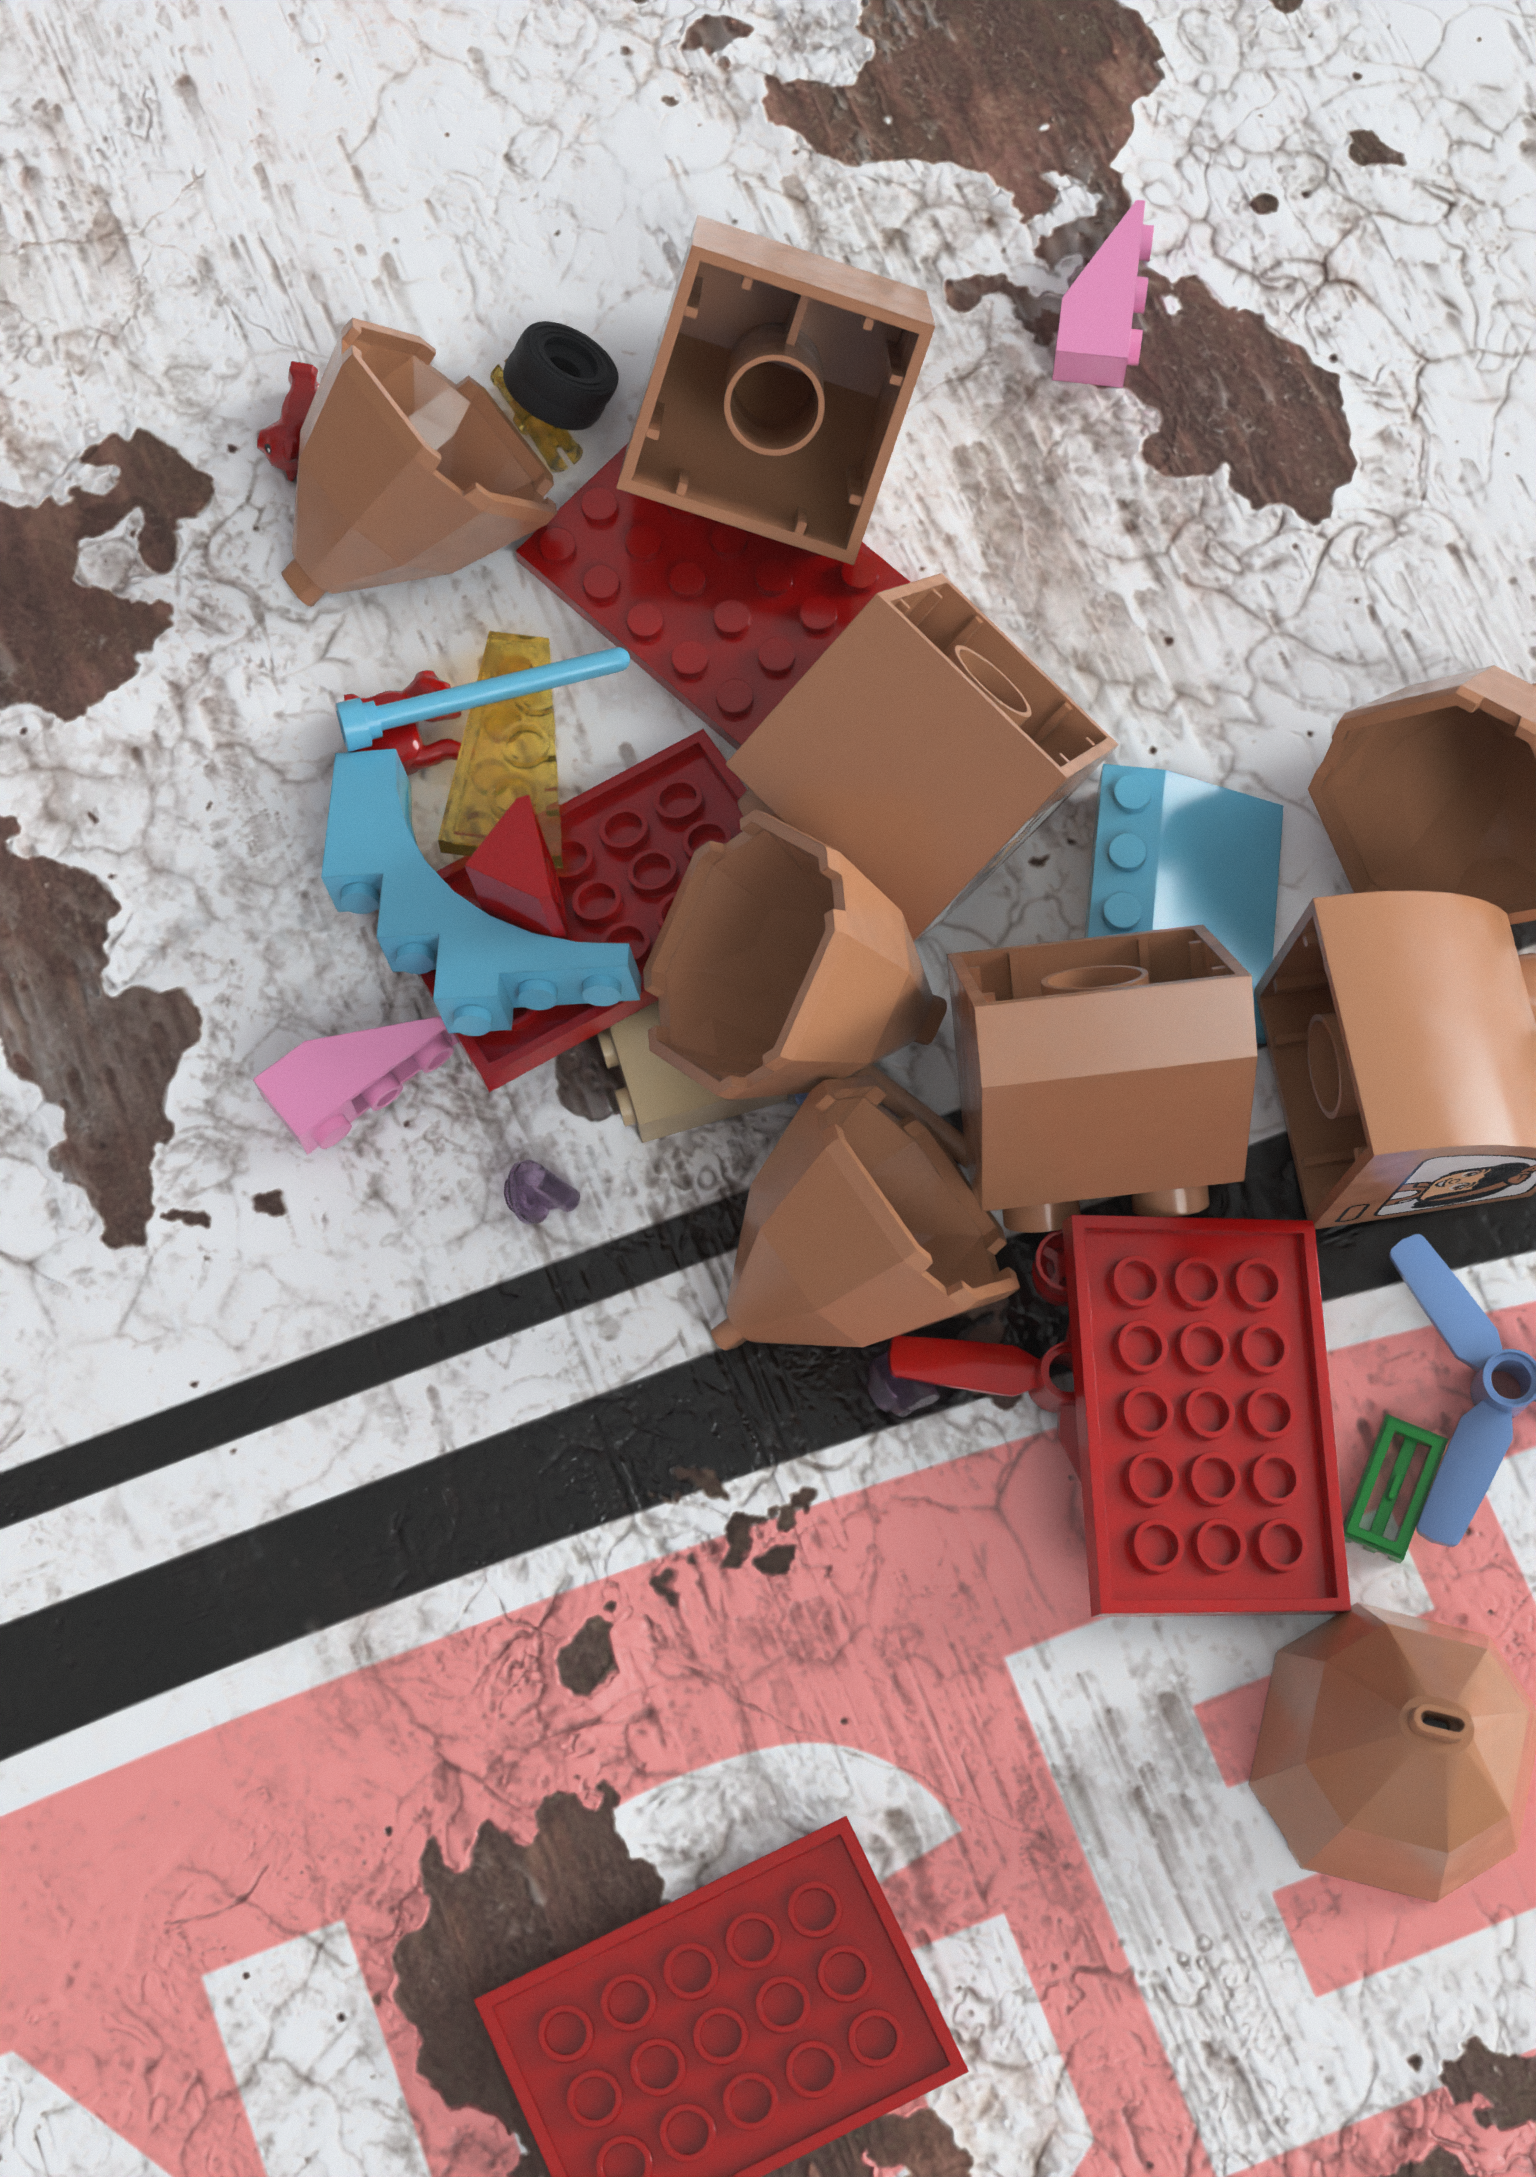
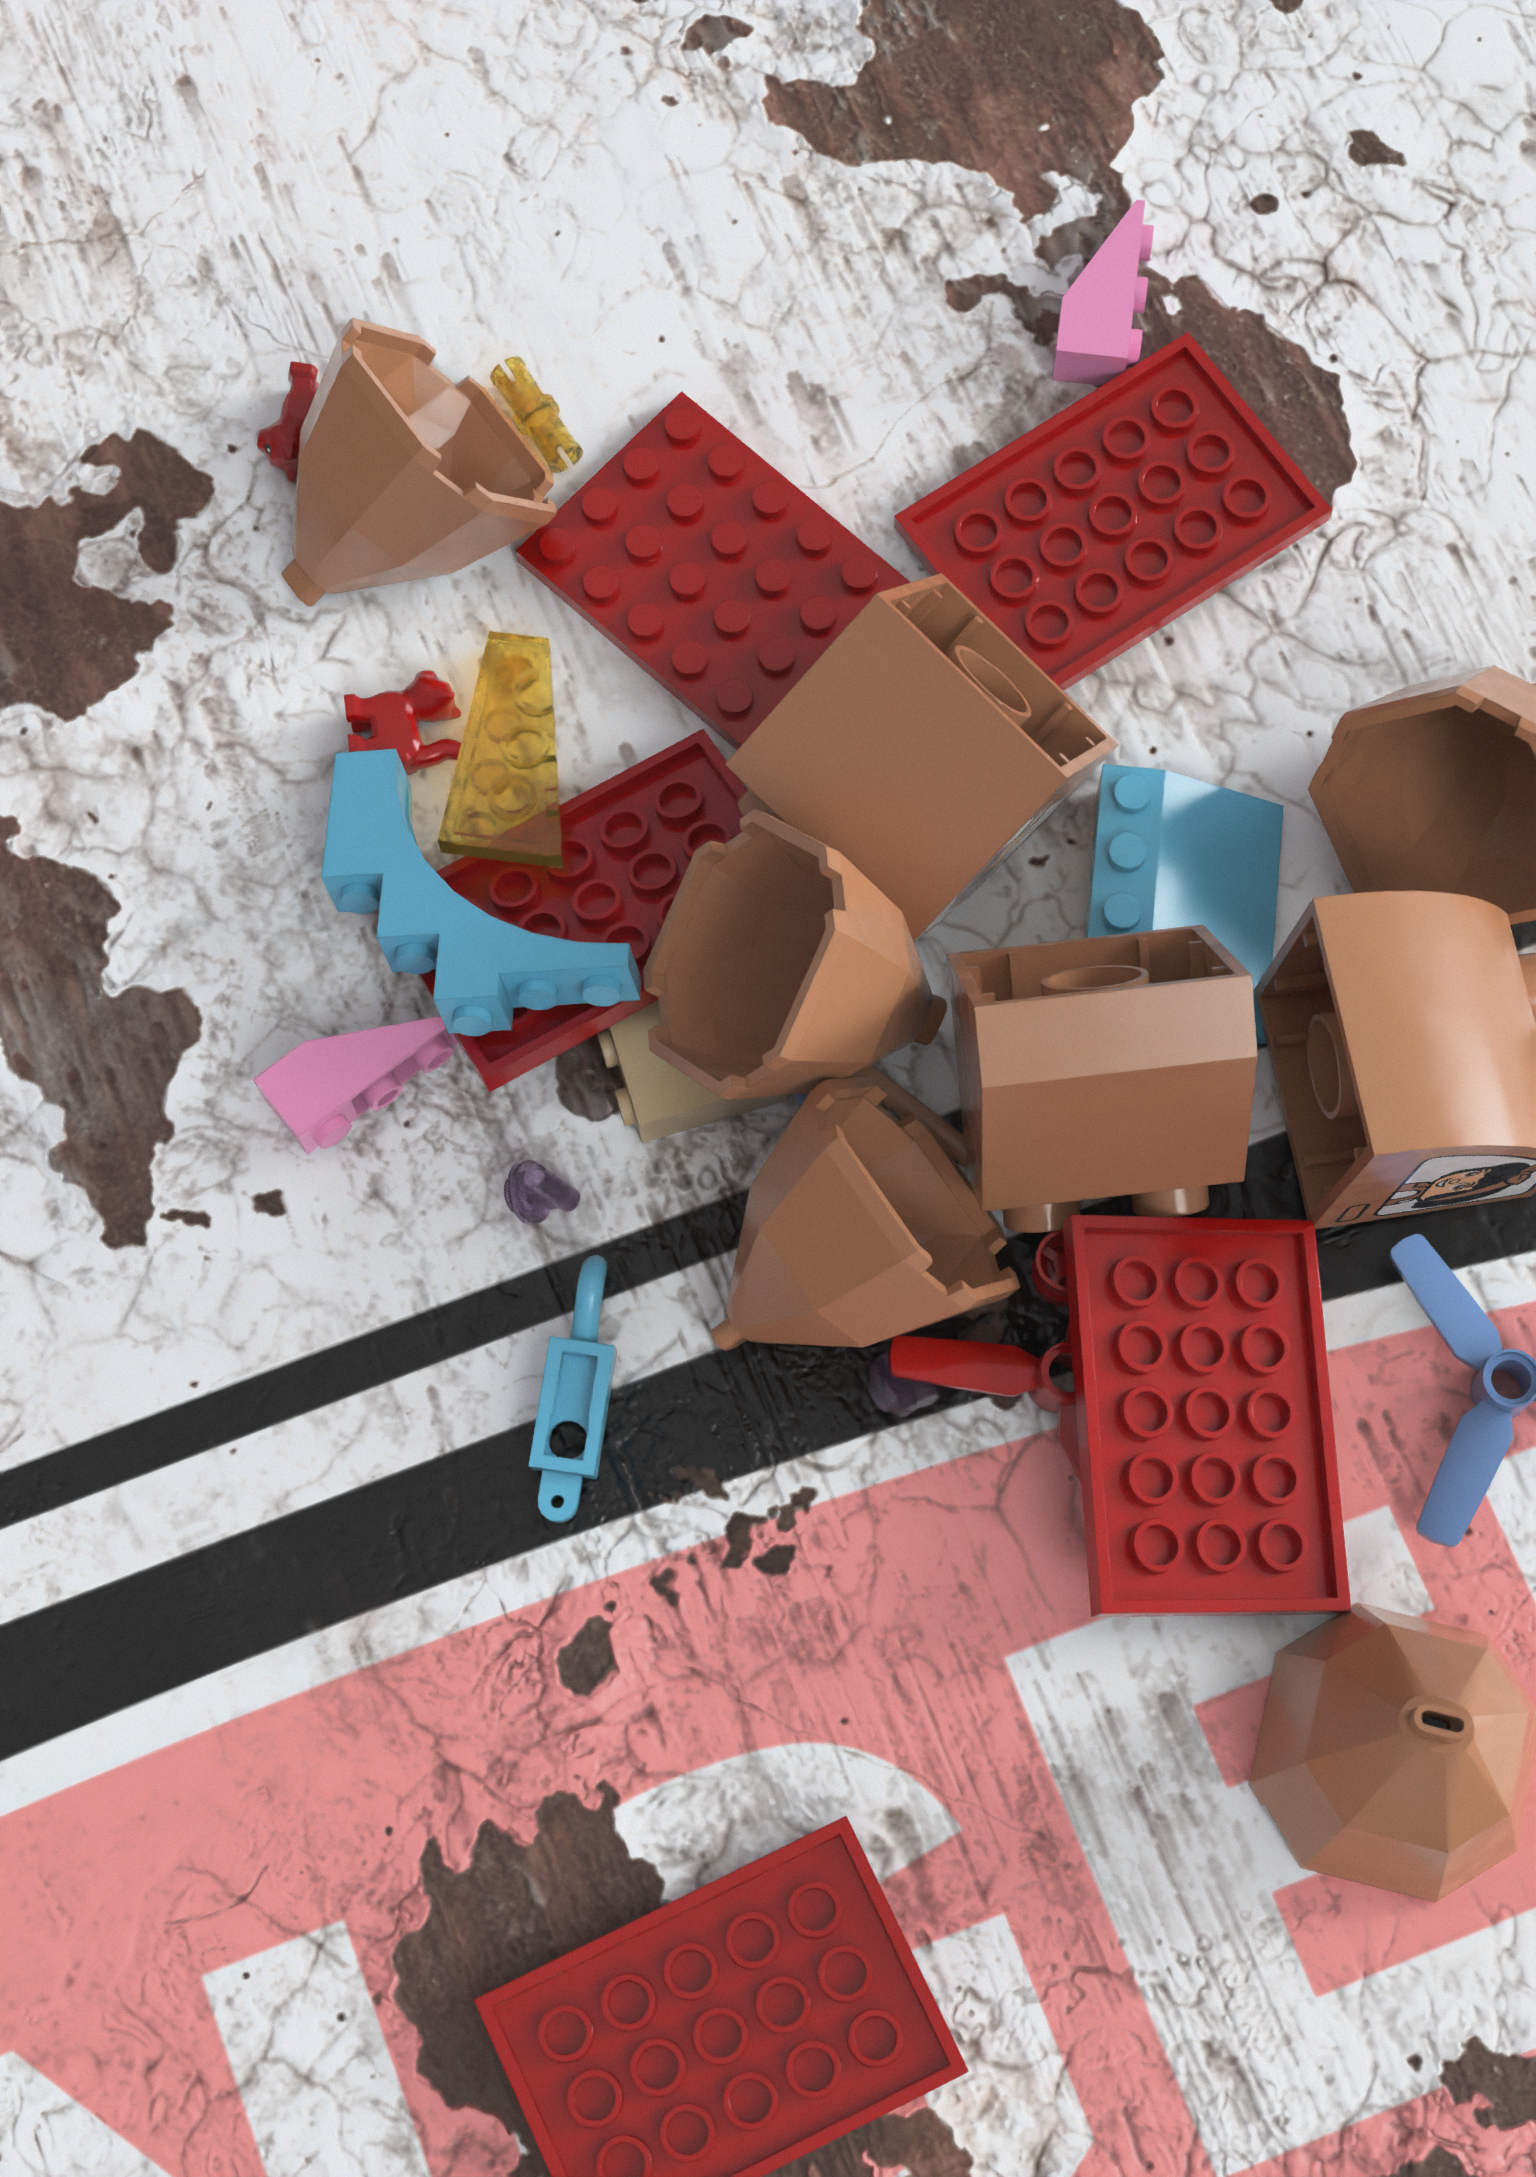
(366, 721): medium azure piece -> none
(518, 874): red slope -> none
(560, 375): black tyre -> none
(577, 1391): none -> medium azure piece
(777, 390): nougat brick -> none
(1116, 513): none -> red plate
(1372, 1539): green tile -> none

